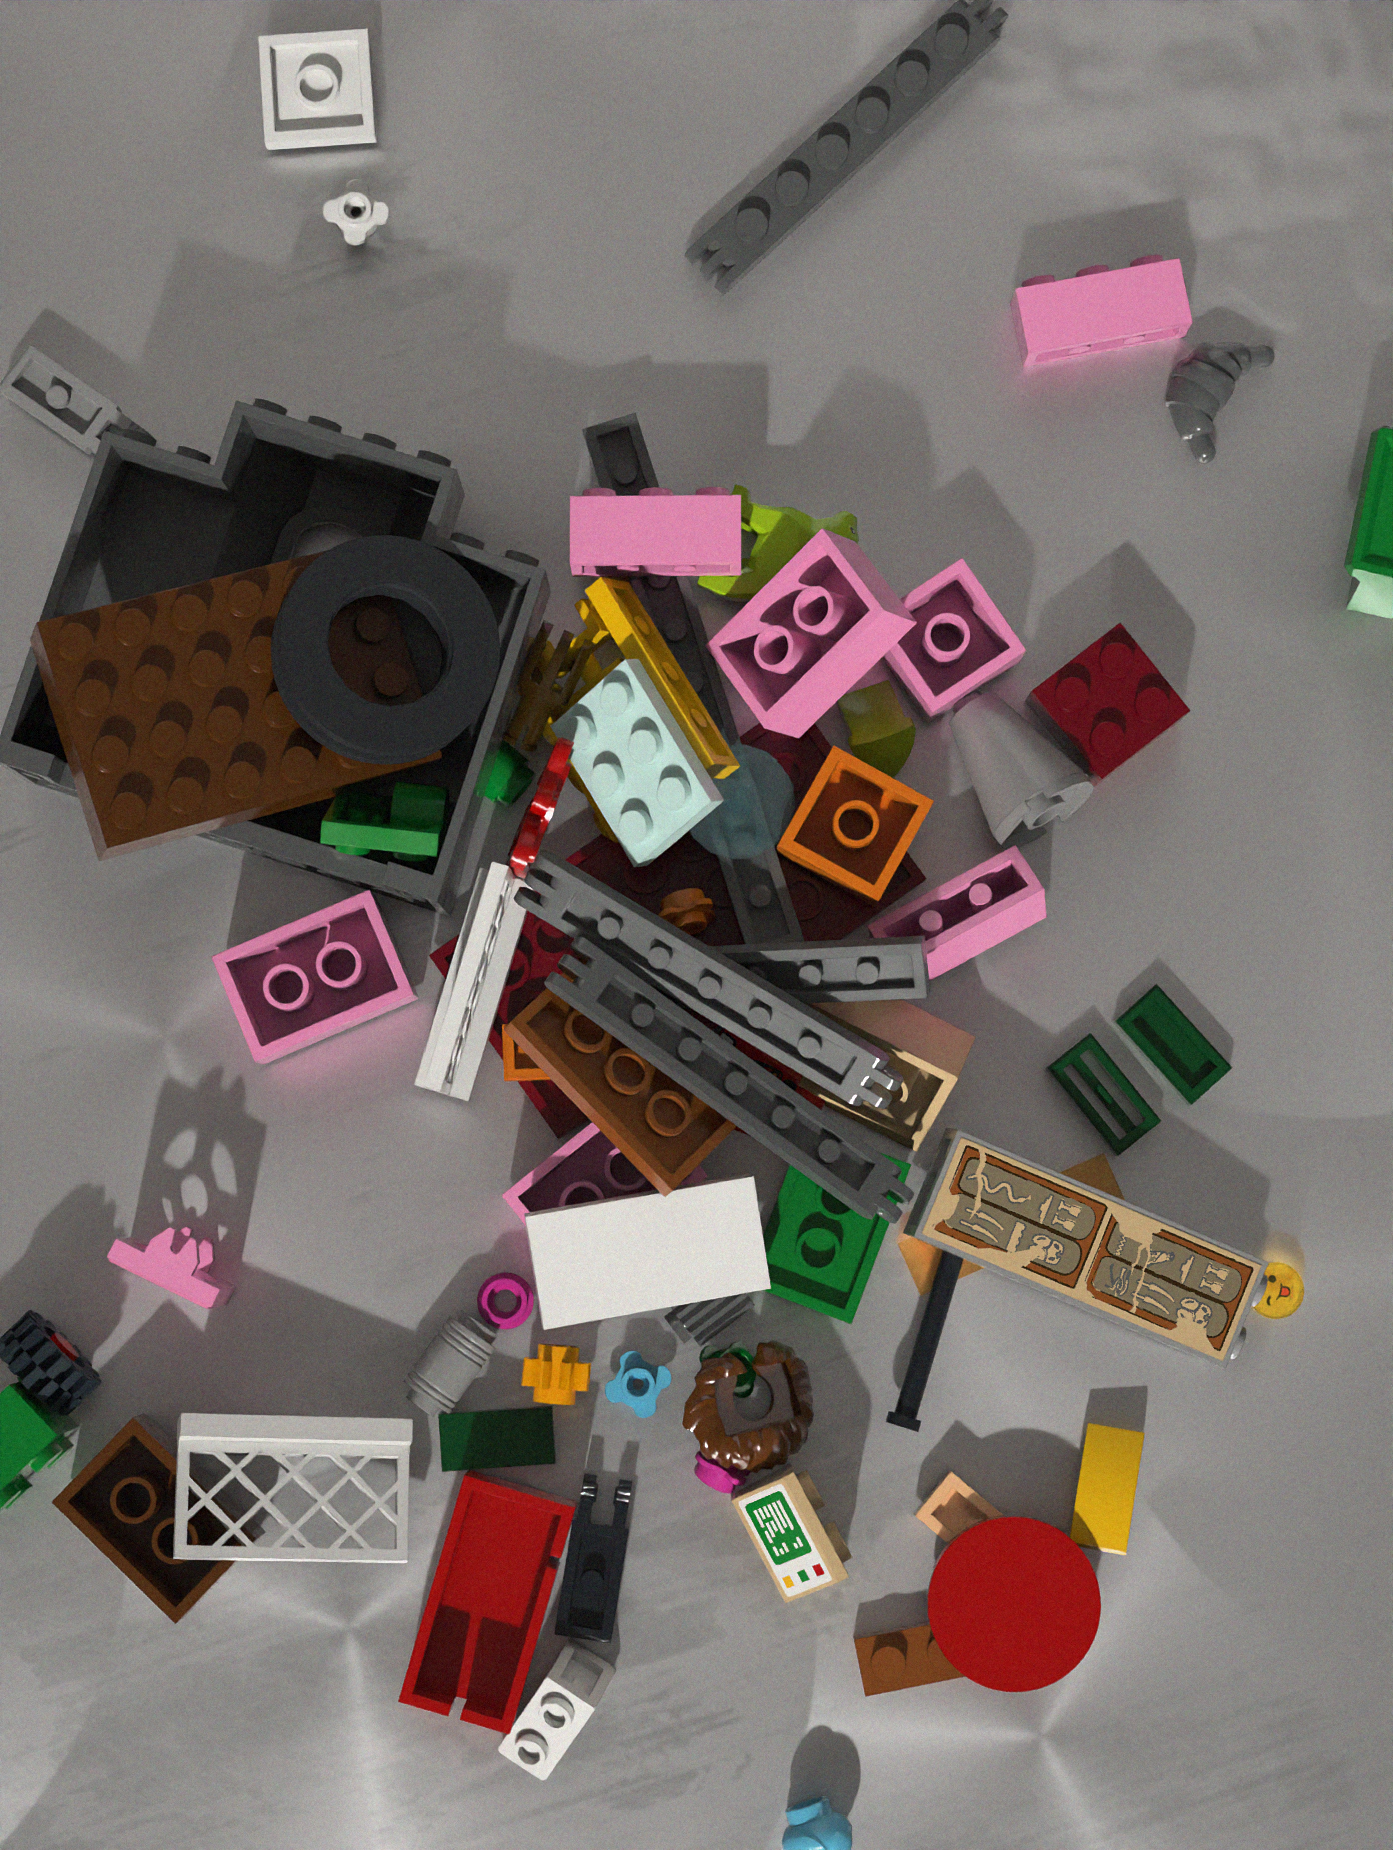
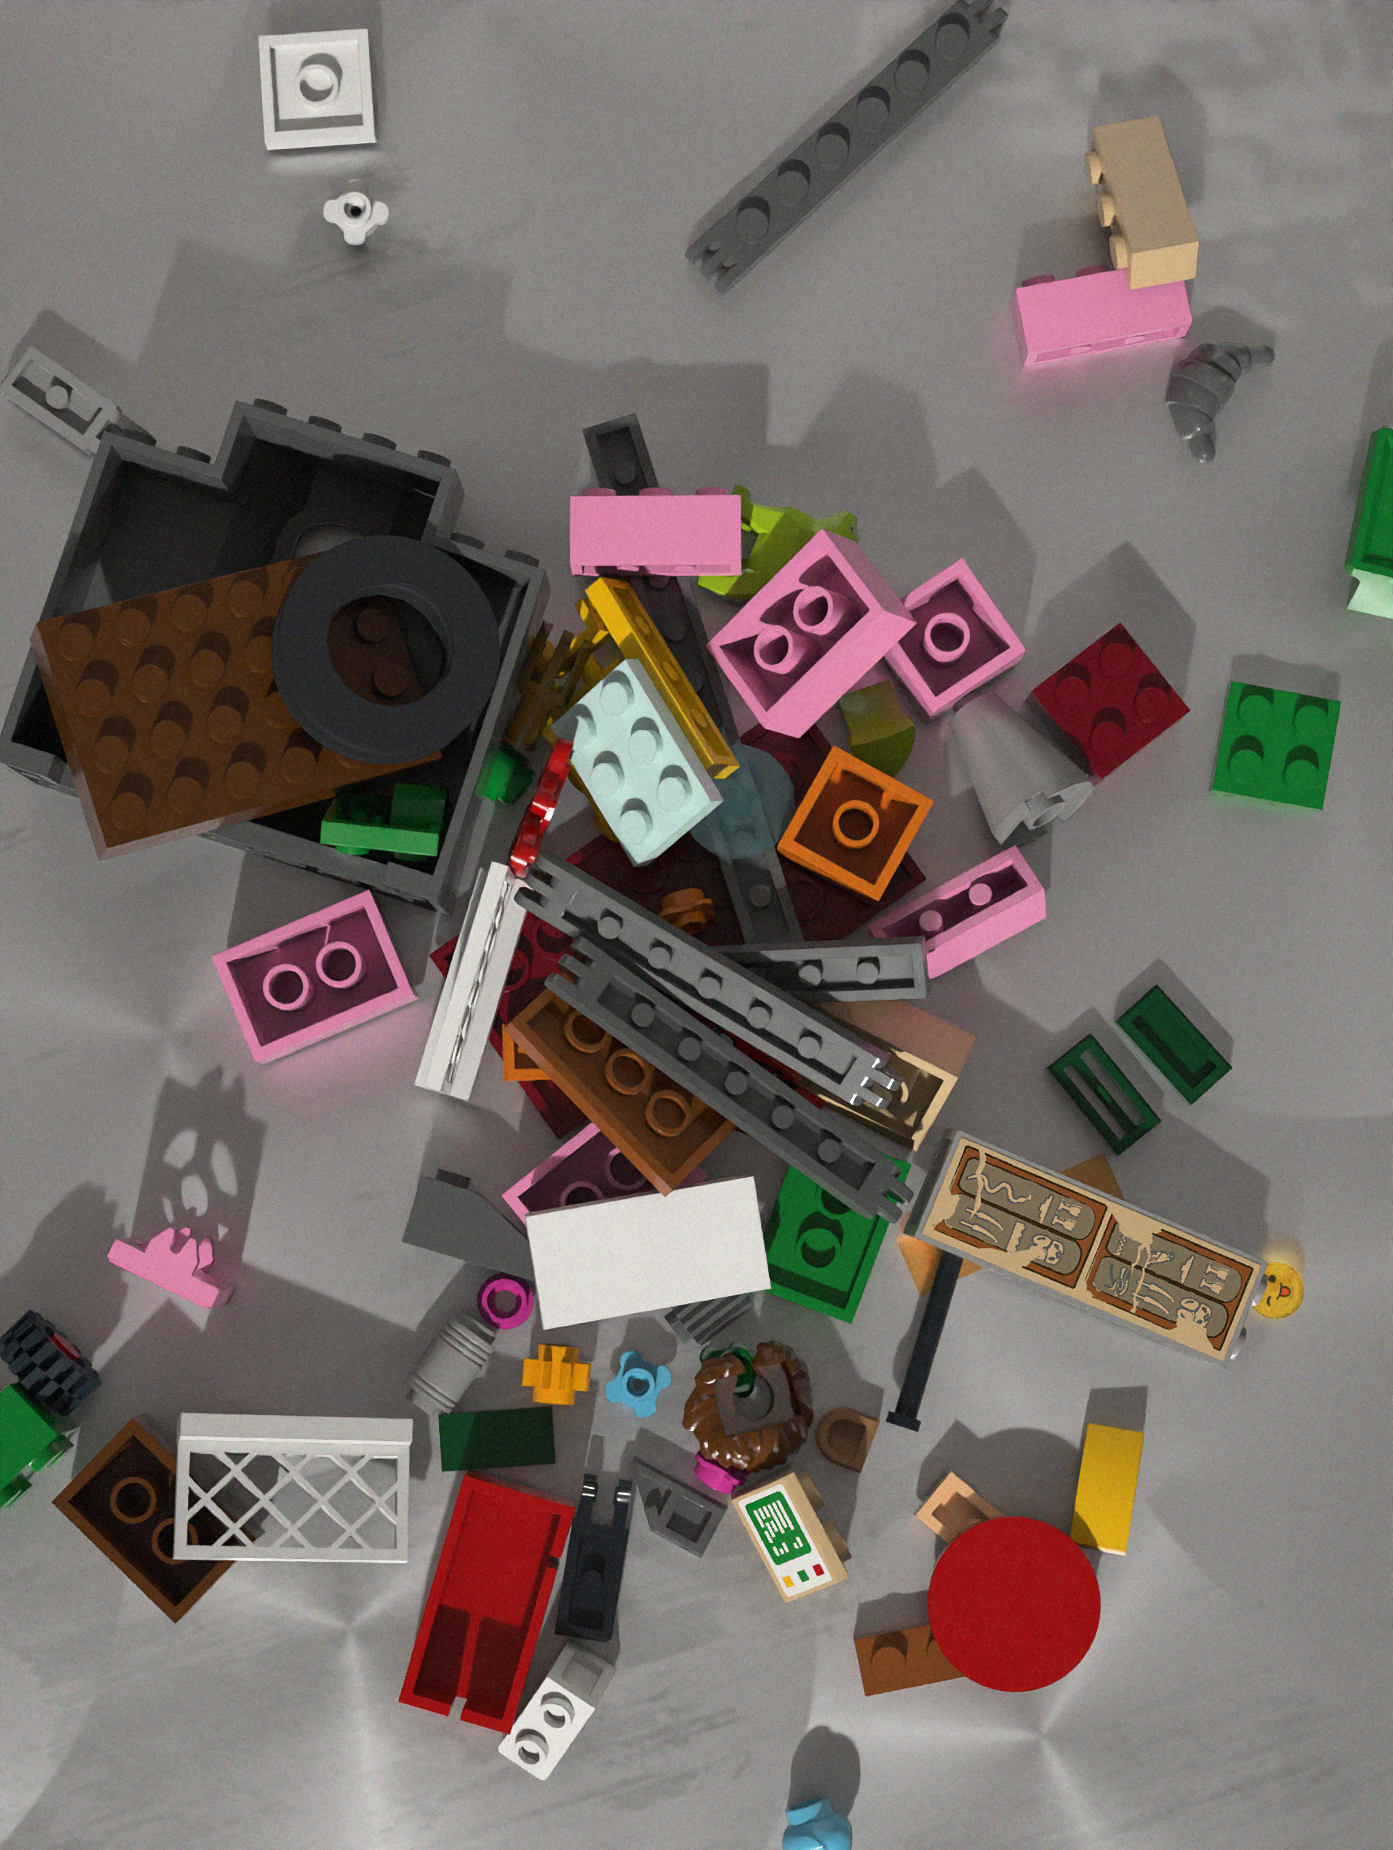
(466, 1226): none -> dark grey slope
(677, 1509): none -> flat silver tile
(846, 1436): none -> medium nougat tile
(1142, 203): none -> tan brick
(1275, 746): none -> green plate

